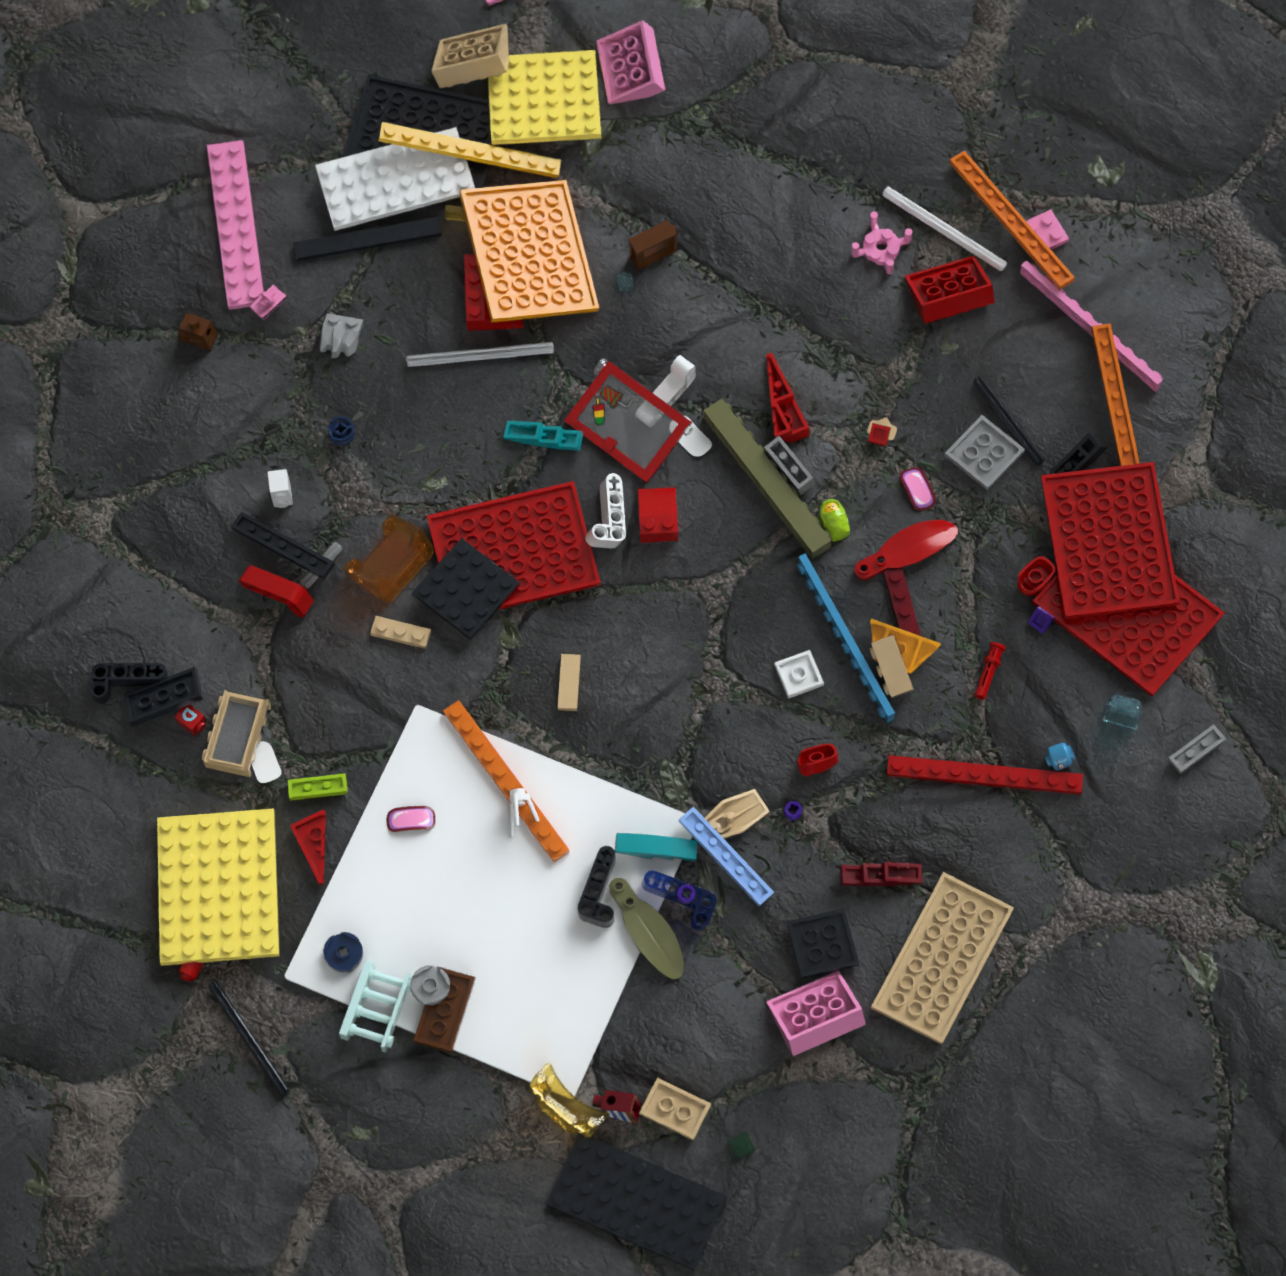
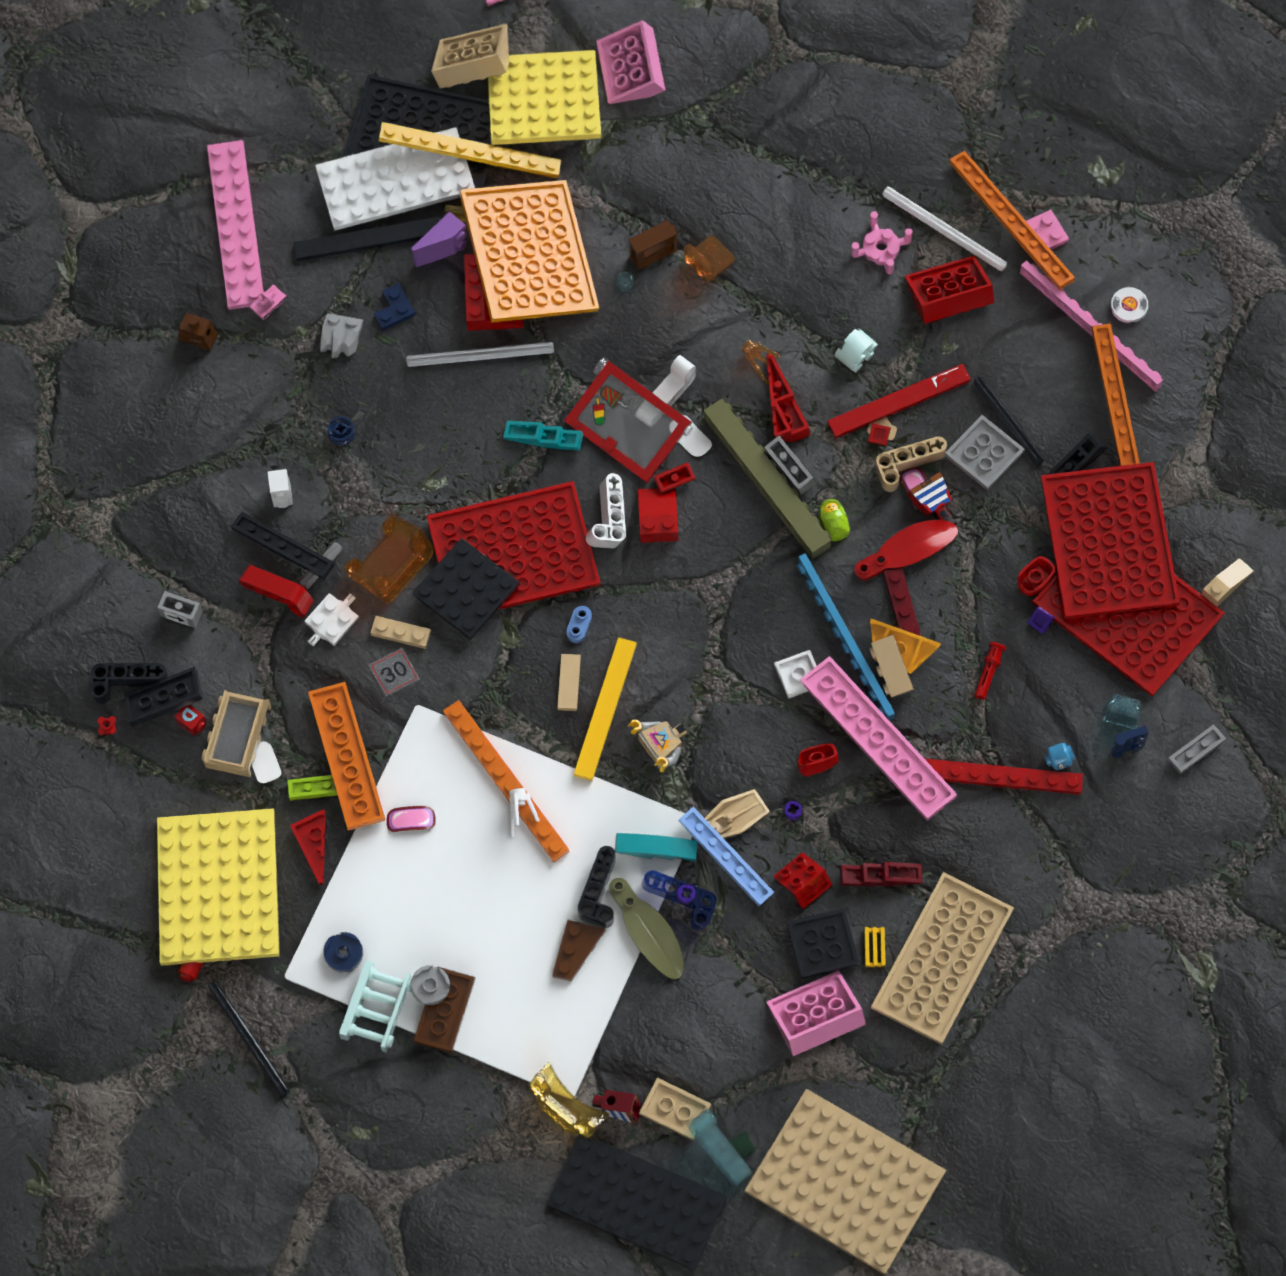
(111, 729): none -> red plate
(180, 609): none -> light grey brick
(331, 619): none -> white plate
(346, 756): none -> orange plate
(394, 672): none -> clear piece
(398, 309): none -> dark blue plate
(441, 241): none -> medium lavender slope
(575, 947): none -> reddish brown wing
(579, 623): none -> medium blue plate
(605, 709): none -> yellow tile
(660, 741): none -> torso
(674, 477): none -> red slope
(708, 257): none -> clear orange bracket
(718, 1147): none -> clear light blue beam
(753, 351): none -> clear orange plant
(804, 879): none -> red bracket
(845, 1181): none -> tan plate
(856, 349): none -> light aqua brick
(875, 930): none -> yellow tile
(878, 738): none -> bright pink plate
(898, 401): none -> red tile
(928, 447): none -> tan beam
(932, 496): none -> torso
(1129, 305): none -> white tile
(1129, 740): none -> dark blue plate
(1227, 582): none -> tan slope

